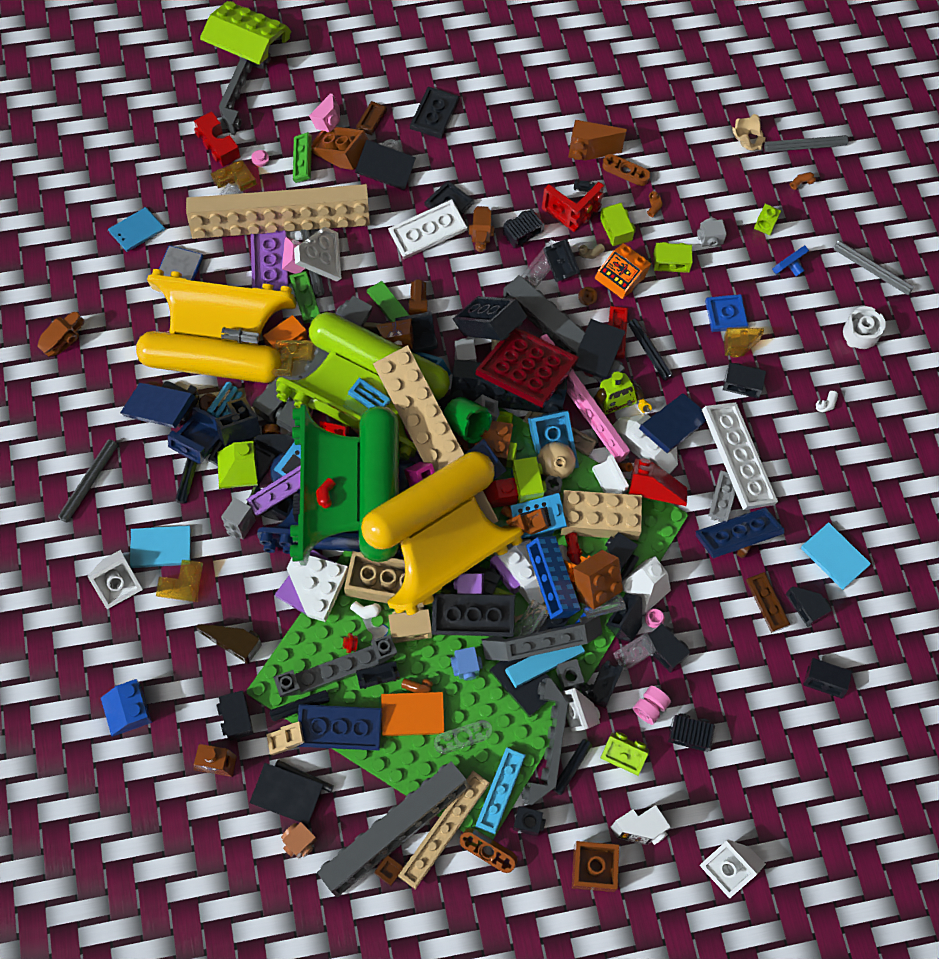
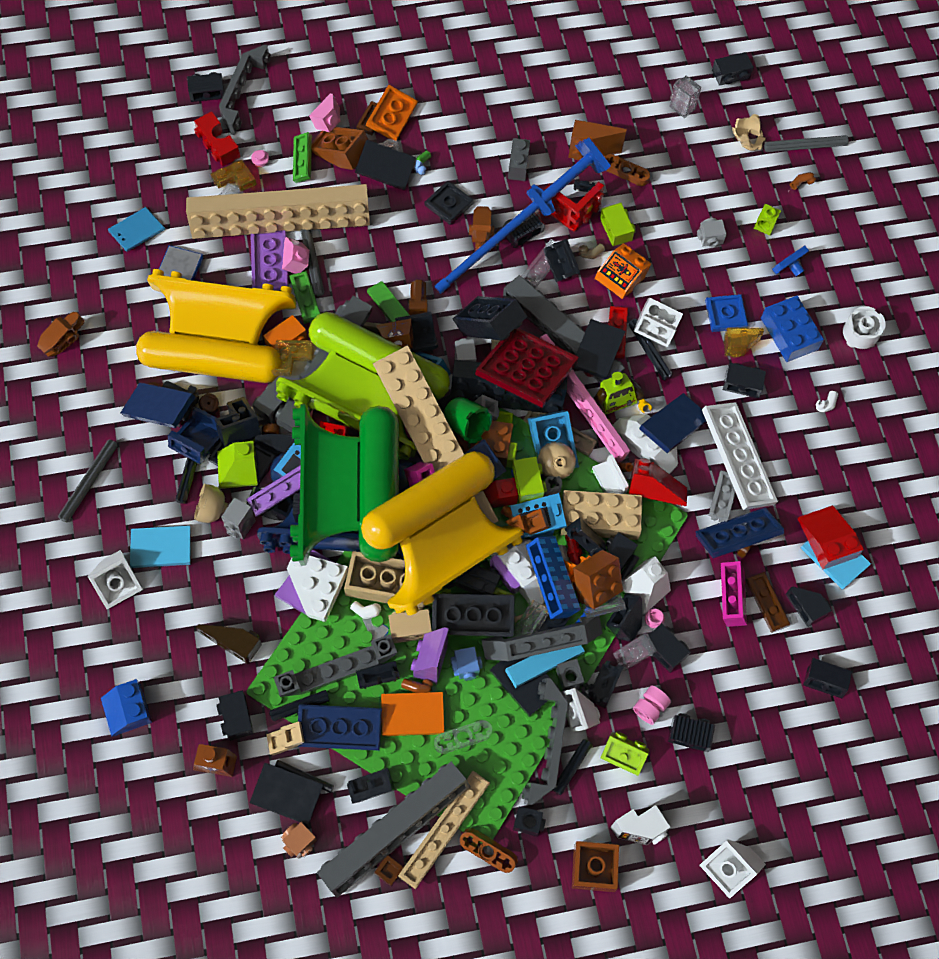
(185, 587): clear yellow plate -> none
(205, 87): none -> black brick
(210, 504): none -> tan cylinder
(226, 387): dark azure tile -> none
(240, 335): dark grey axle -> none
(243, 32): lime slope -> none
(320, 254): white plate -> none
(323, 493): red arm -> none
(350, 643): red plate -> none
(362, 400): dark azure tile -> none
(370, 786): none -> black hinge
(391, 113): none -> orange tile
(419, 168): none -> arm
(428, 229): white tile -> none
(431, 655): none -> medium lavender slope
(434, 112): black tile -> none
(469, 583): medium lavender brick -> none
(500, 791): medium azure tile -> none
(519, 159): none -> dark grey brick
(540, 200): none -> blue piece
(585, 536): none -> black hinge
(587, 296): reddish brown tile -> none
(656, 204): dark orange arm -> none
(657, 322): none -> white piece
(672, 257): lime brick -> none
(685, 96): none -> clear brick
(732, 68): none -> black brick
(733, 594): none -> dark pink brick
(792, 328): none -> blue brick
(830, 537): none -> red slope
(873, 267): dark grey axle -> none

